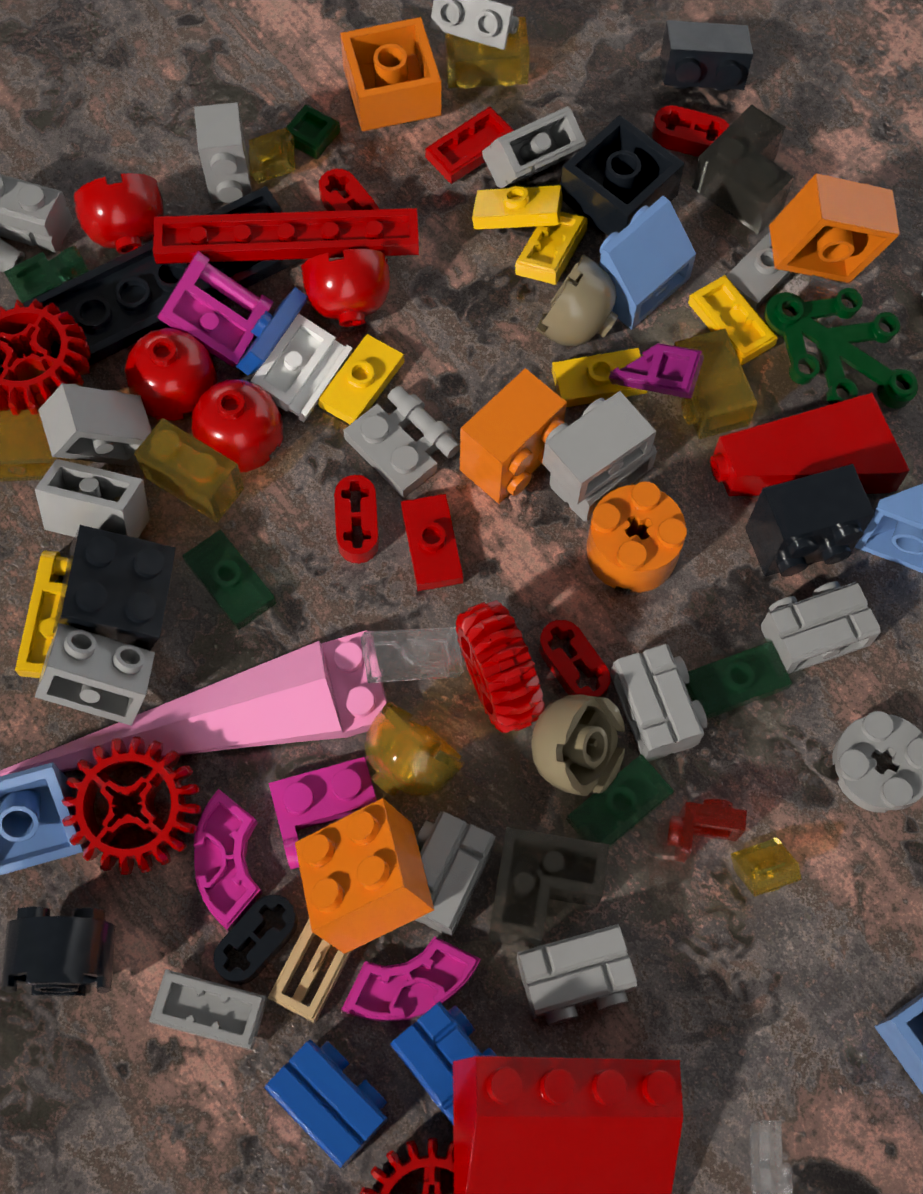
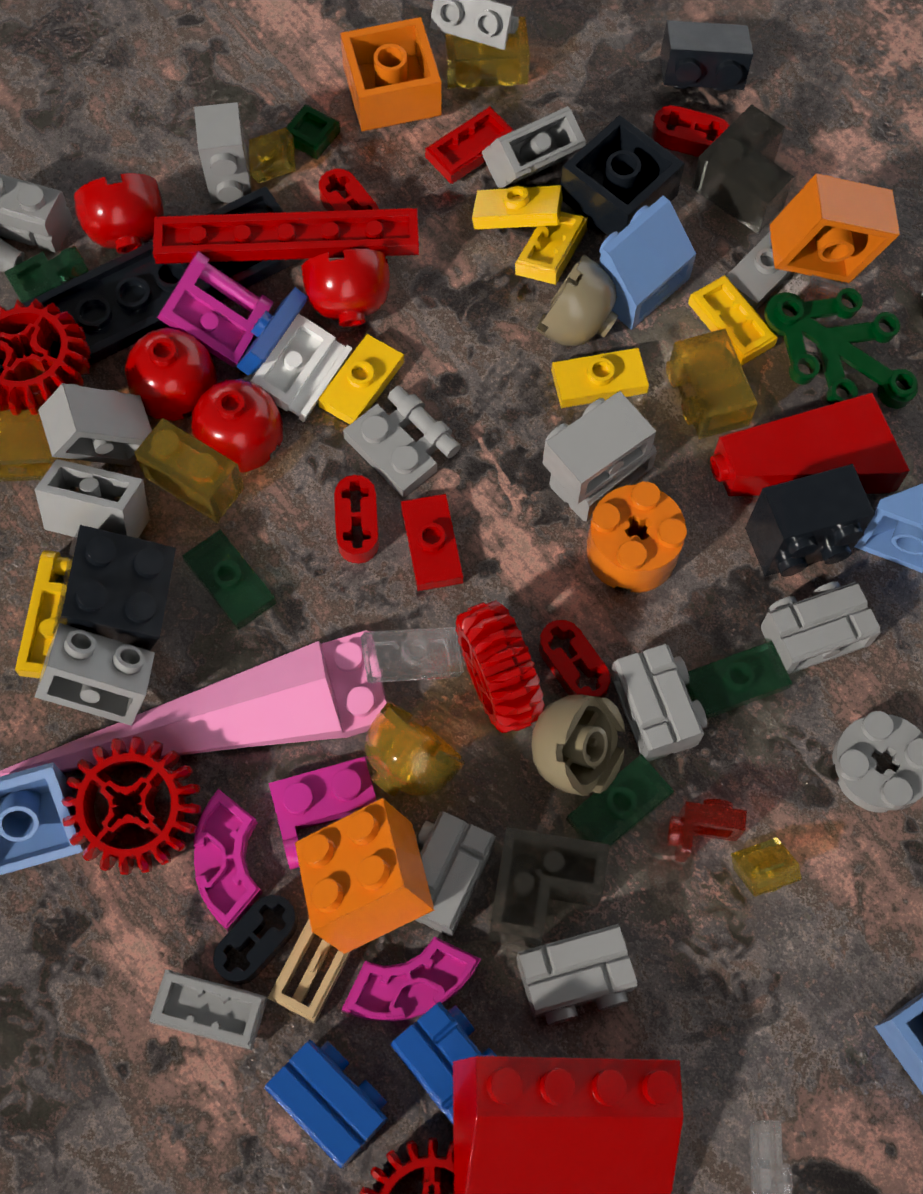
(58, 952): black brick -> none
(509, 436): orange brick -> none
(662, 370): magenta tile -> none

